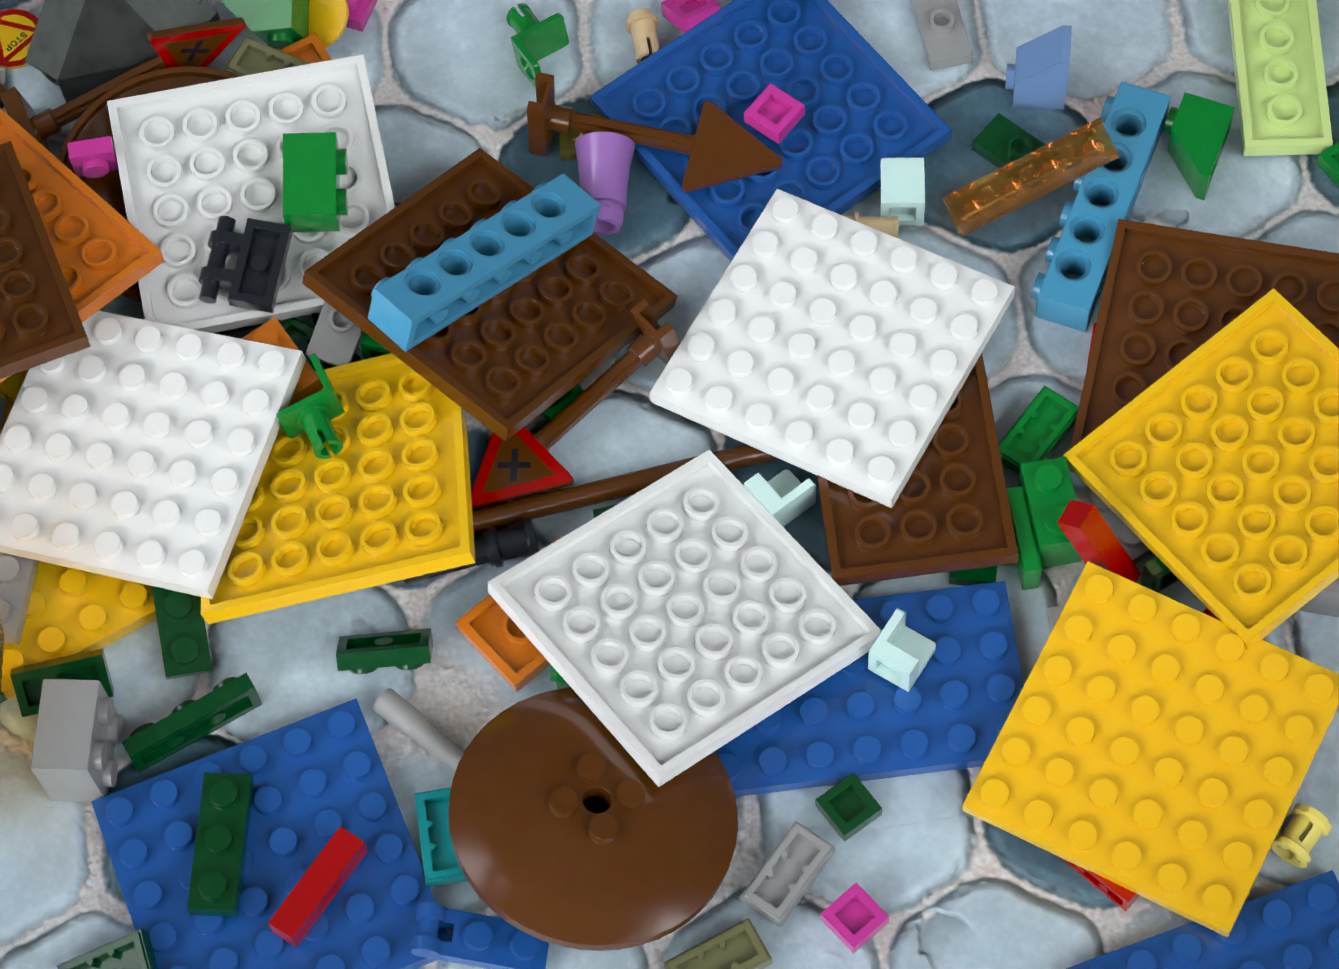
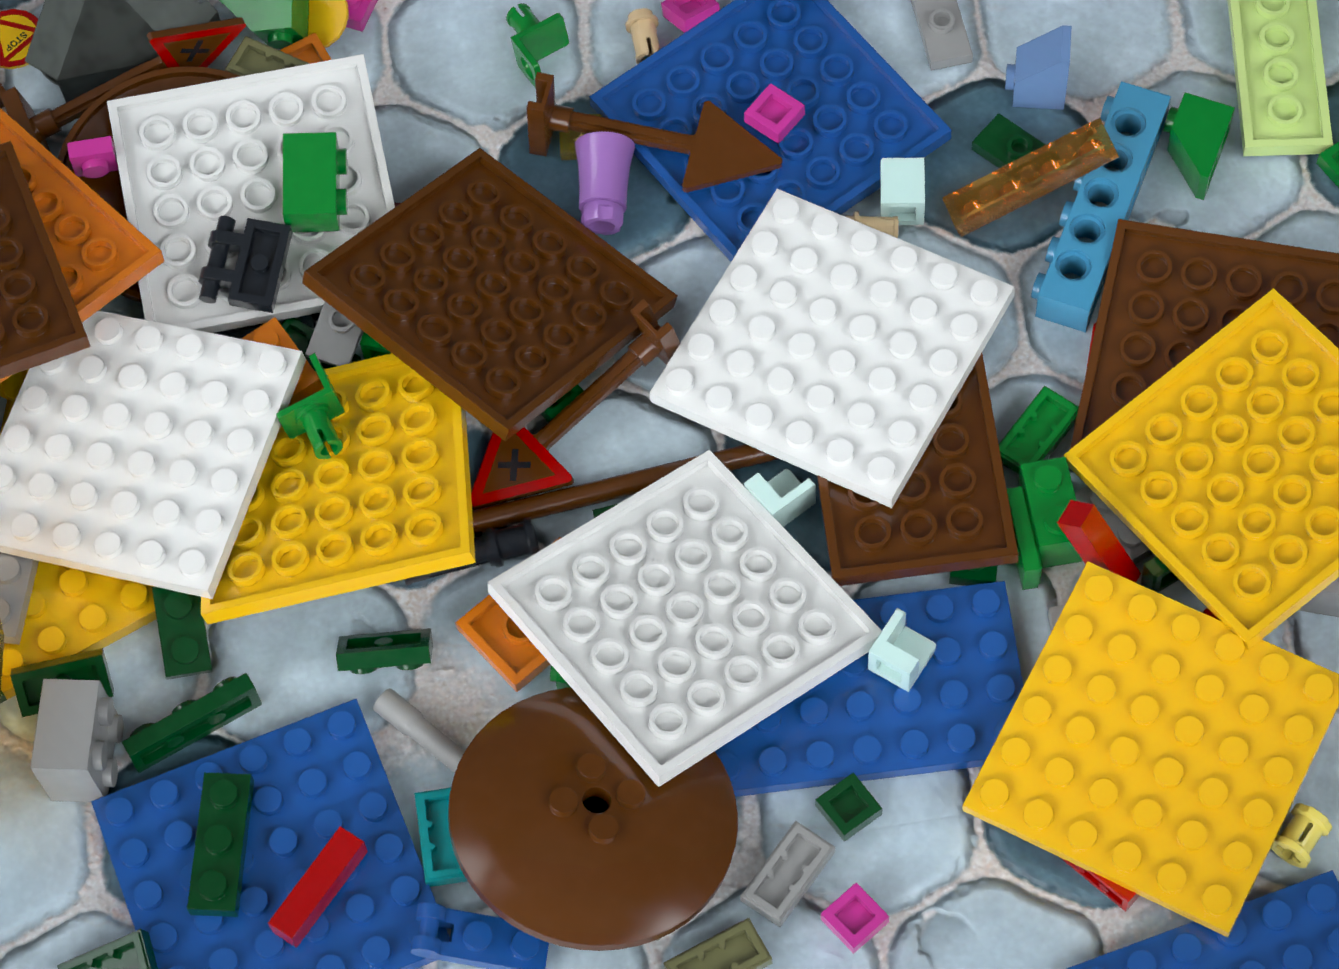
(482, 261): dark azure brick -> none

